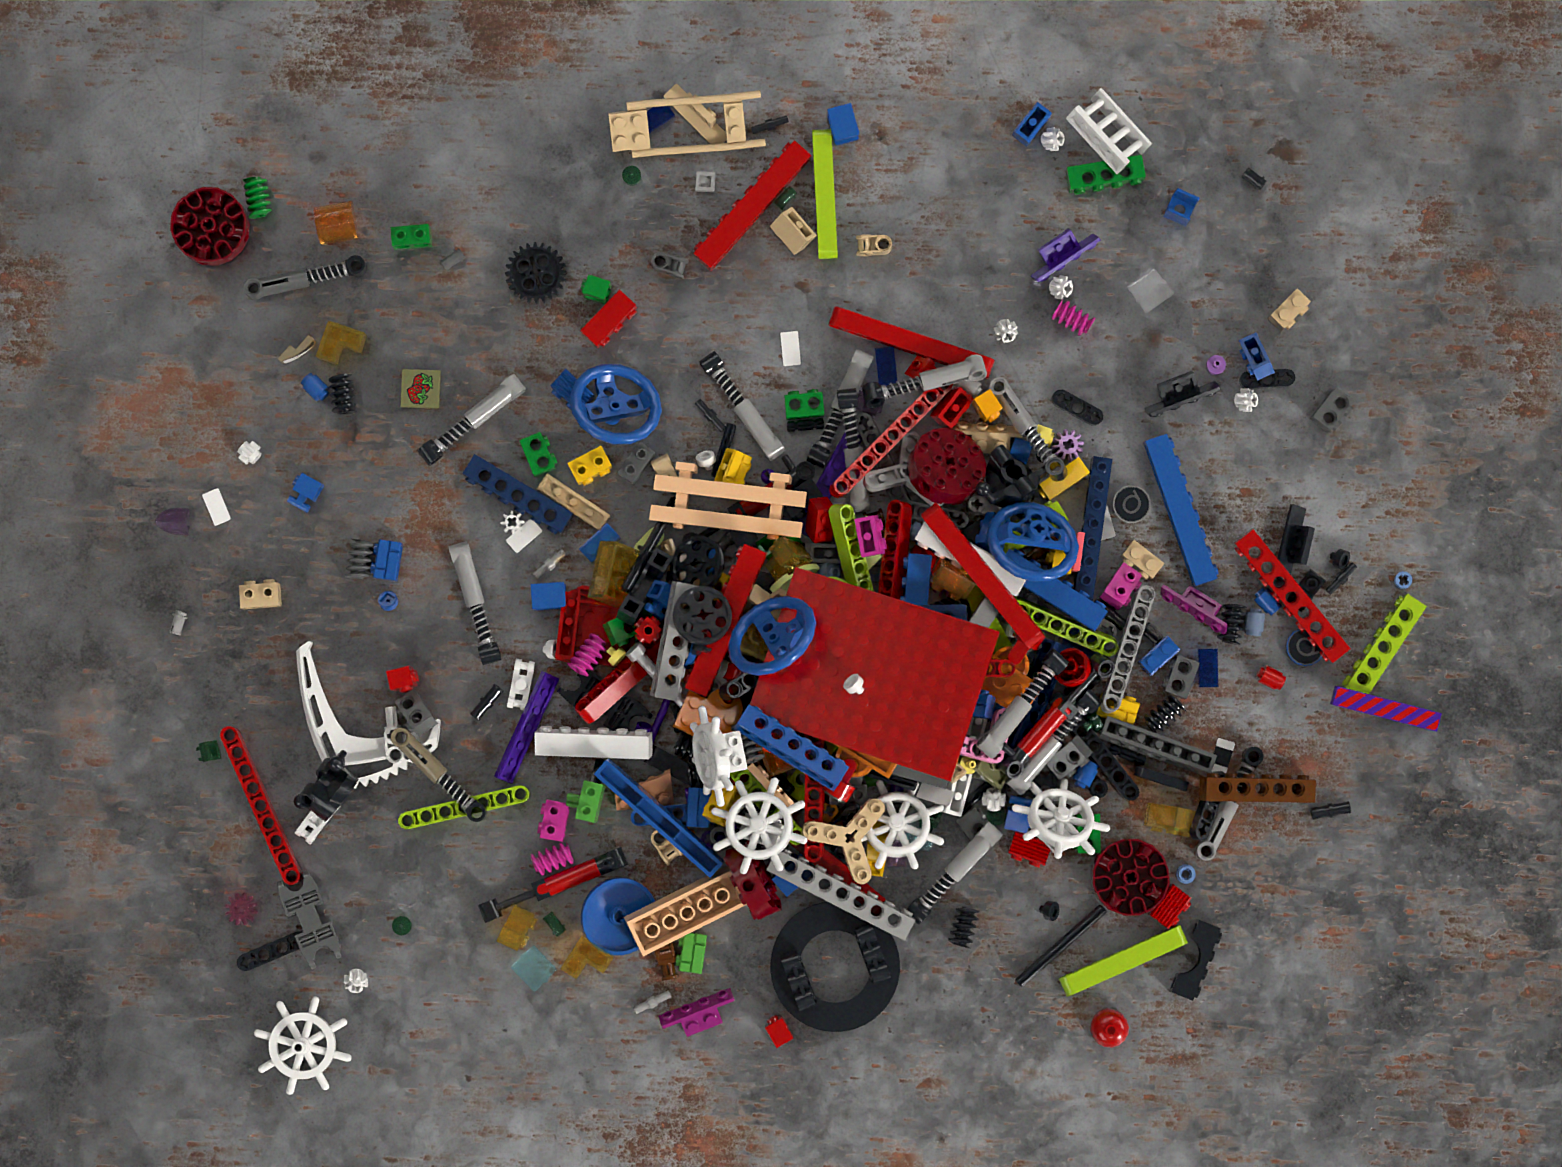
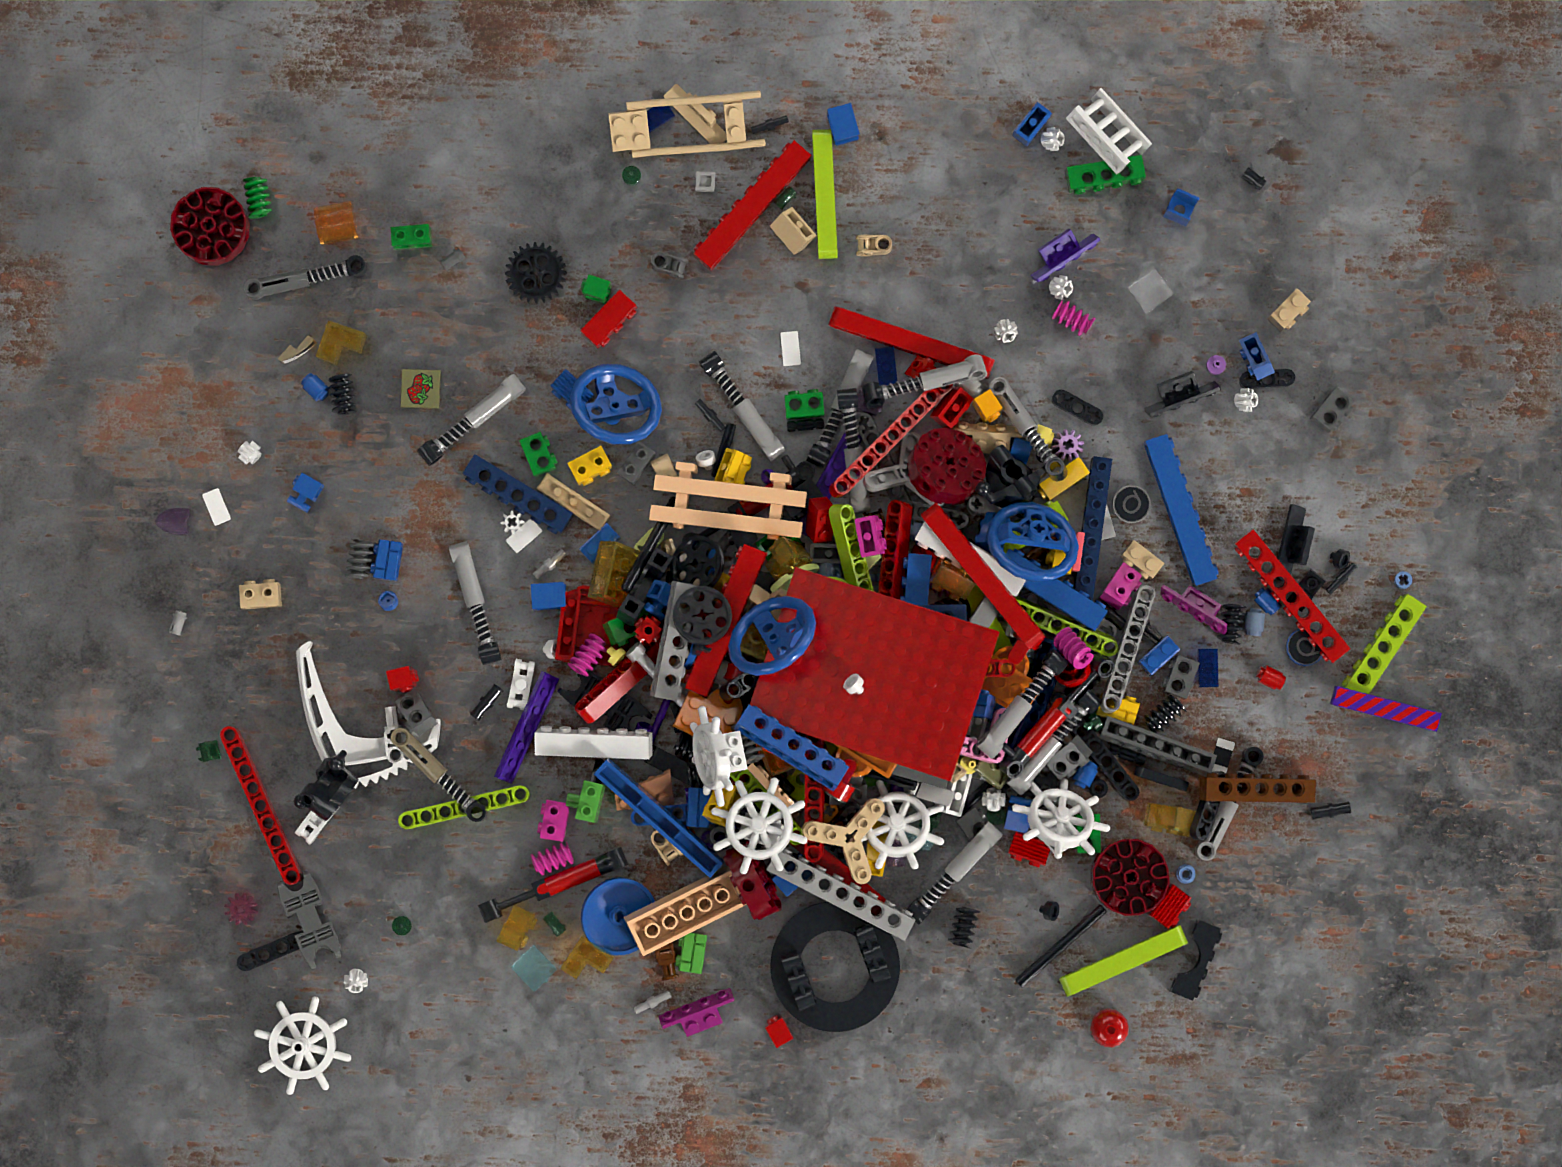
(1073, 648): none -> dark pink piece

